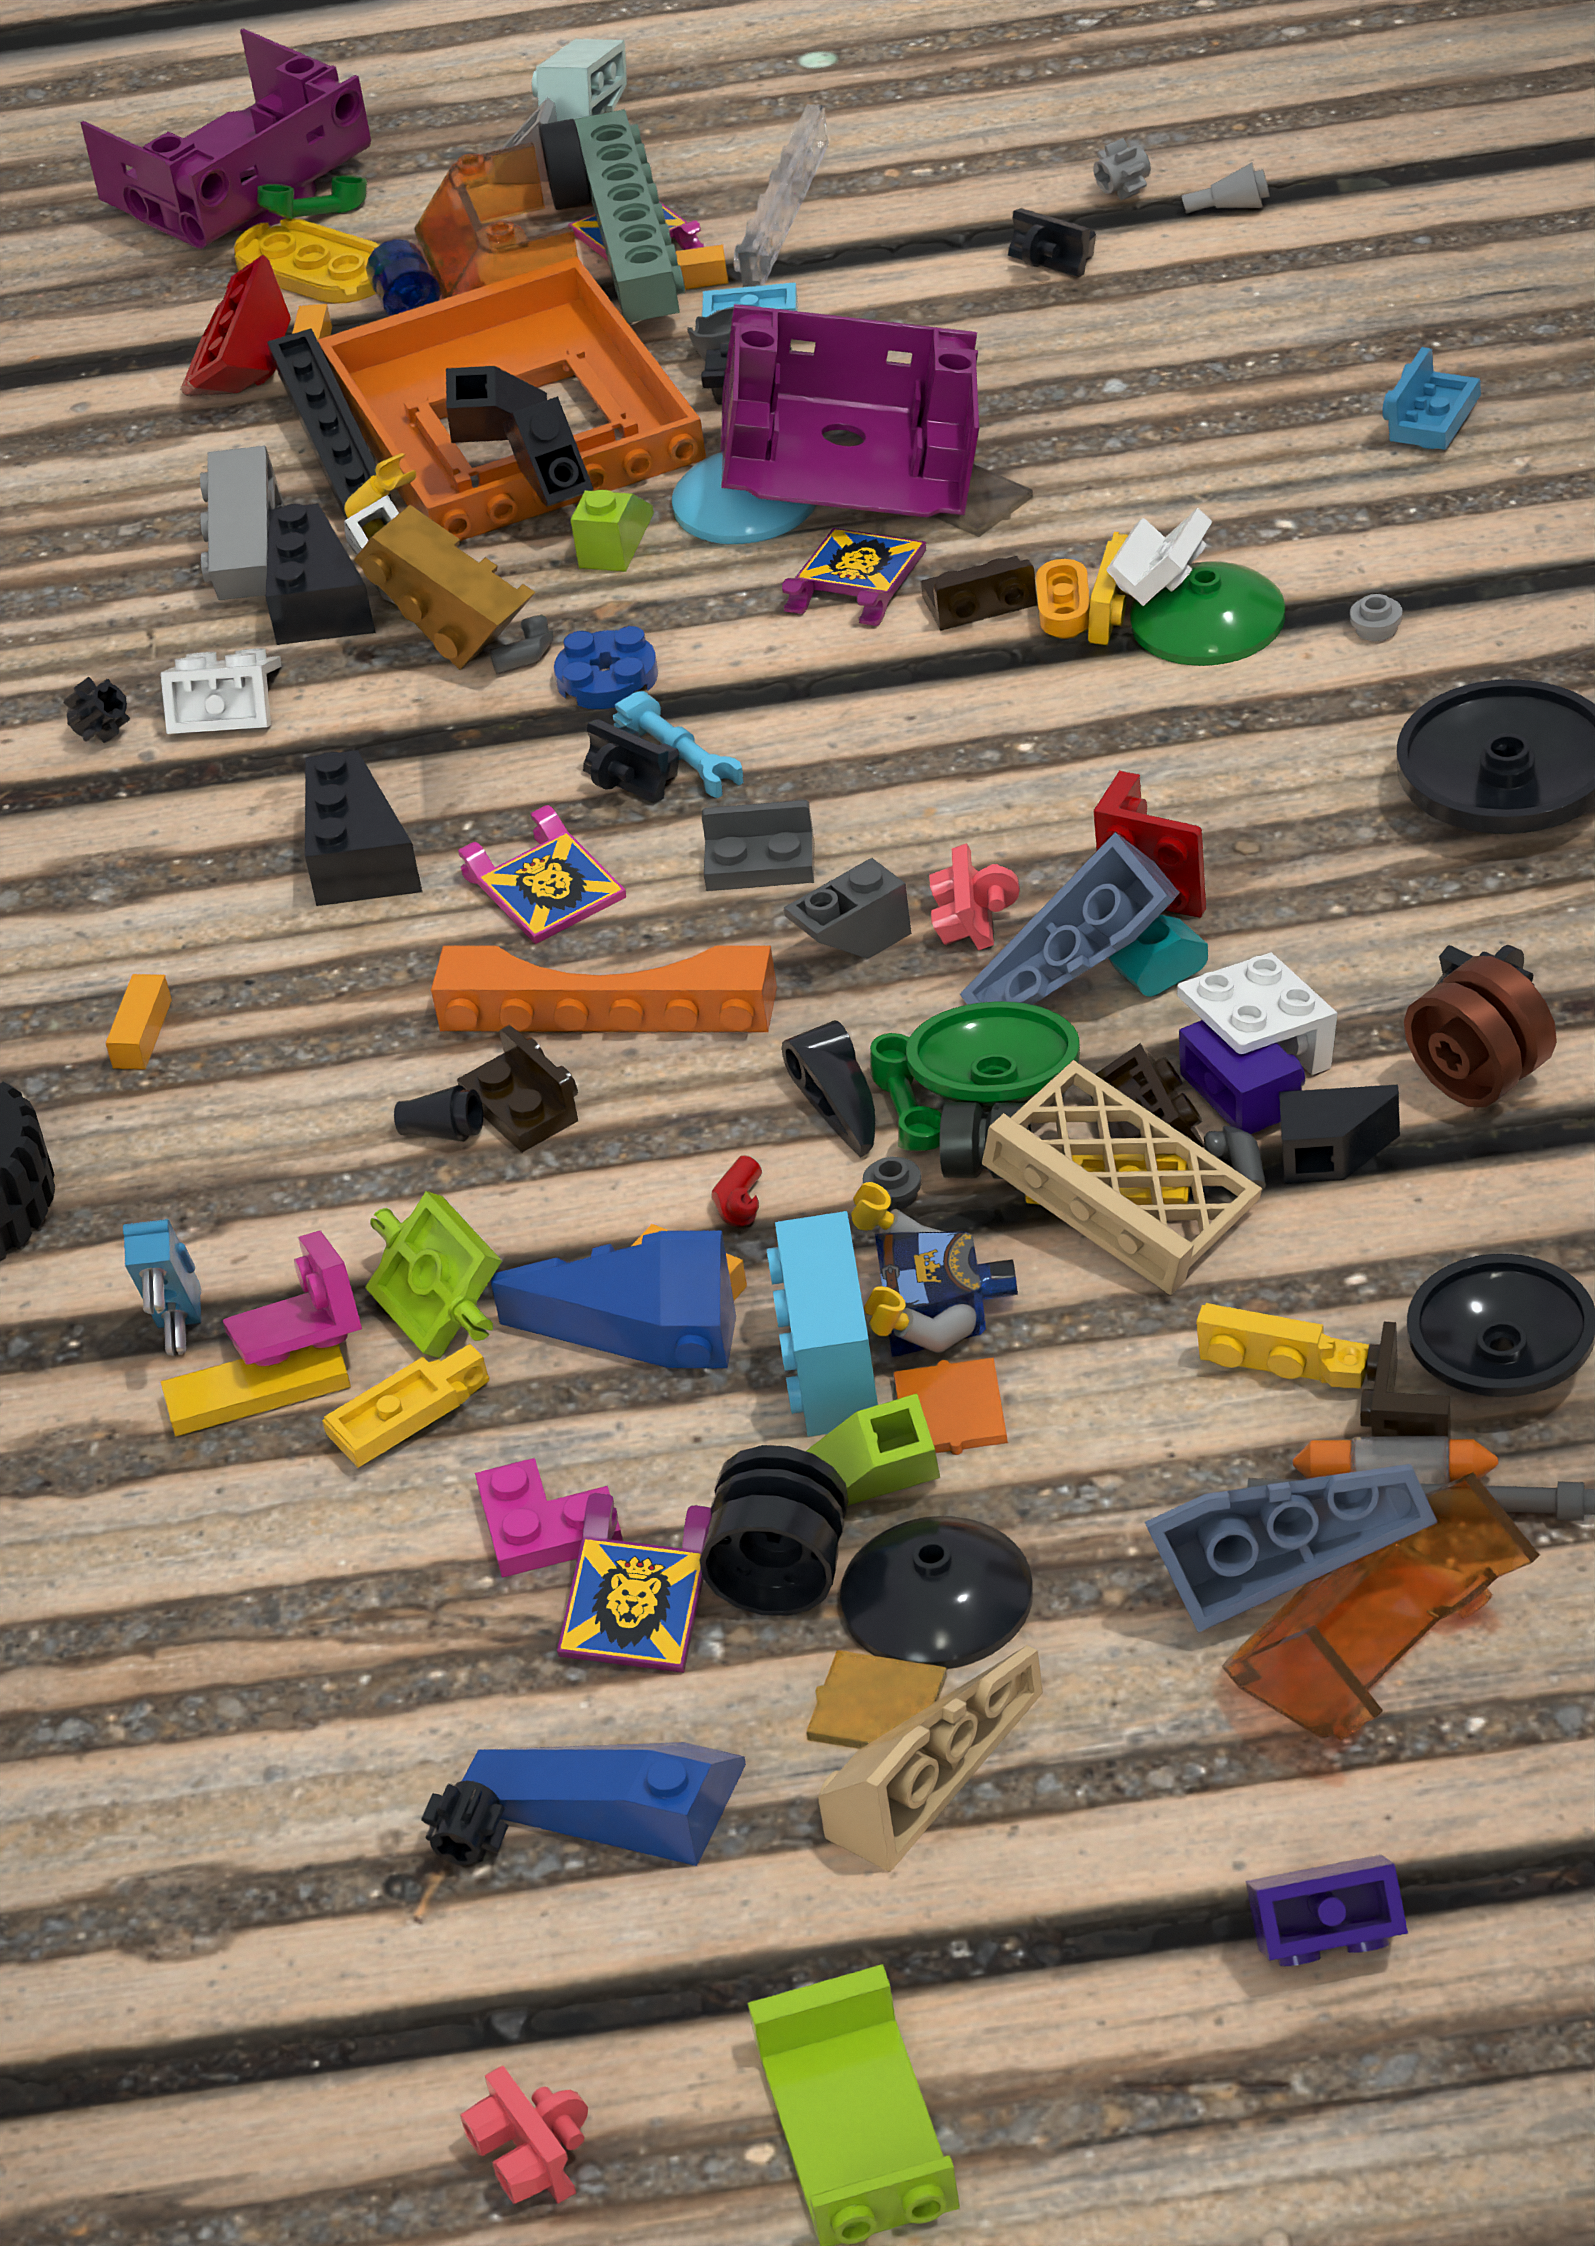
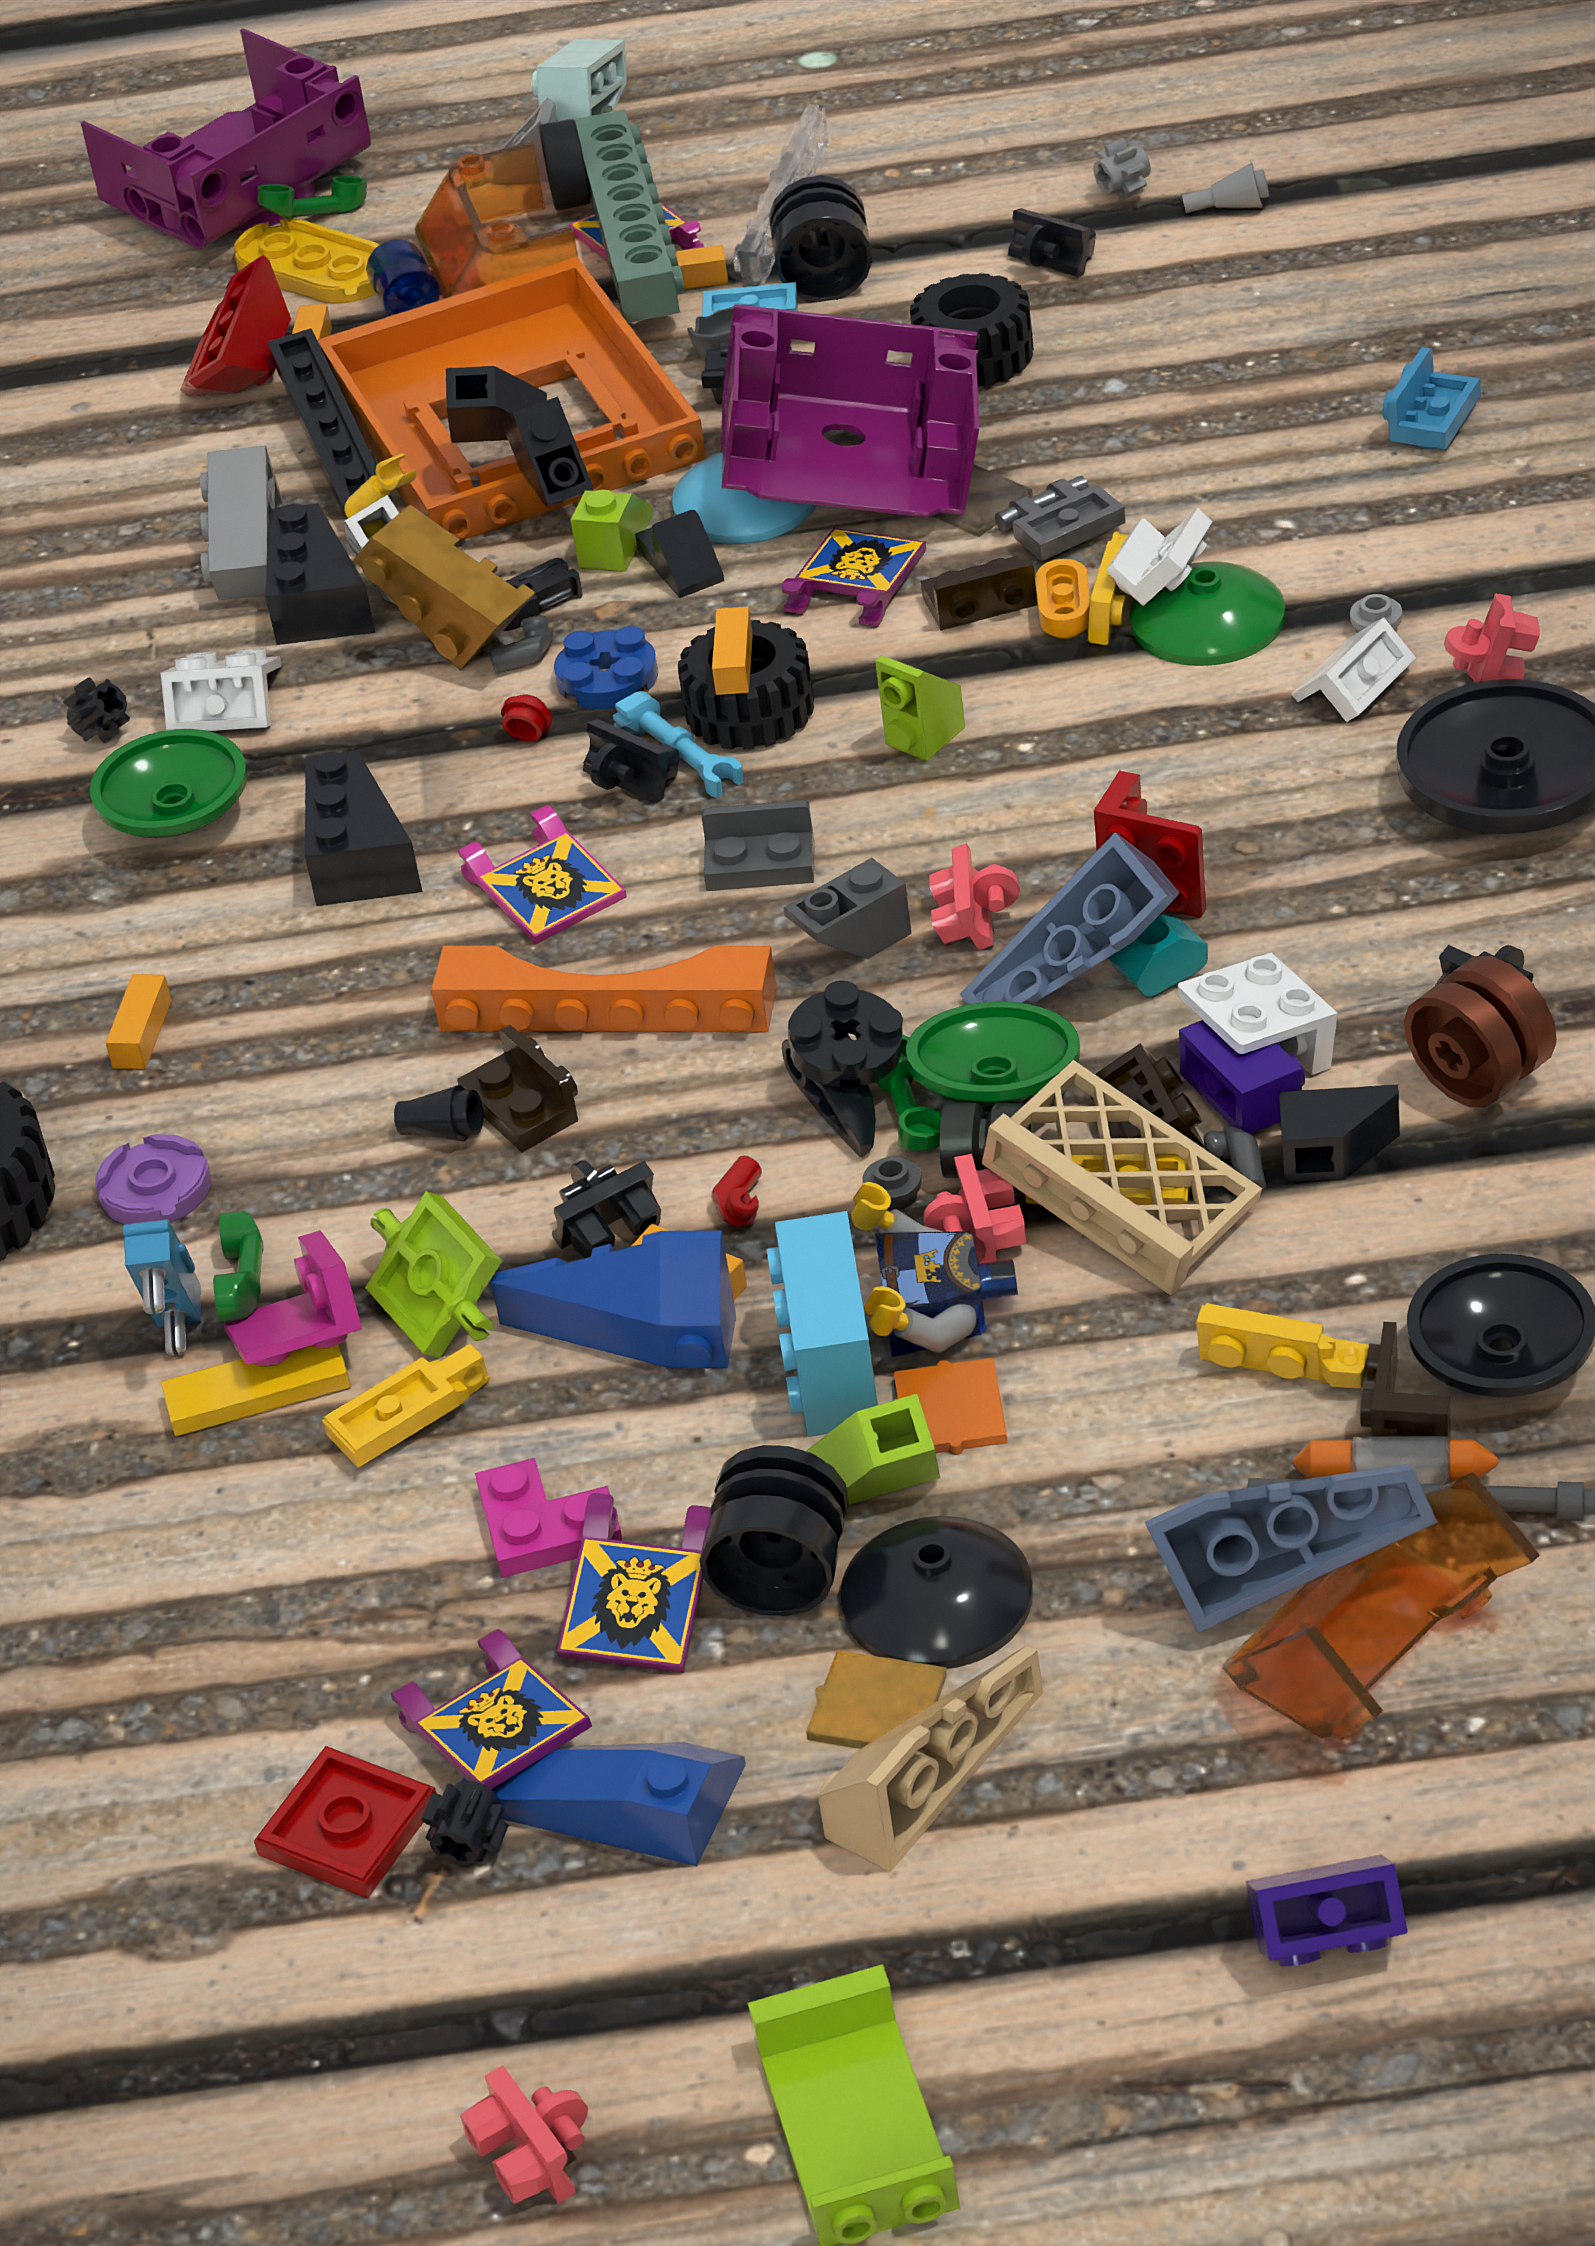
(153, 1180): none -> medium lavender tile
(168, 783): none -> green dish
(239, 1292): none -> green bar
(345, 1822): none -> red tile
(497, 1722): none -> flag
(525, 717): none -> red plate
(552, 586): none -> black piece
(601, 1199): none -> black hips
(681, 553): none -> black slope
(732, 650): none -> light orange piece
(777, 697): none -> black tyre
(820, 238): none -> black wheel
(850, 1011): none -> black plate
(917, 708): none -> lime slope
(970, 1213): none -> coral hips
(986, 306): none -> black tyre
(1061, 516): none -> flat silver plate
(1359, 669): none -> white panel
(1484, 646): none -> coral hips

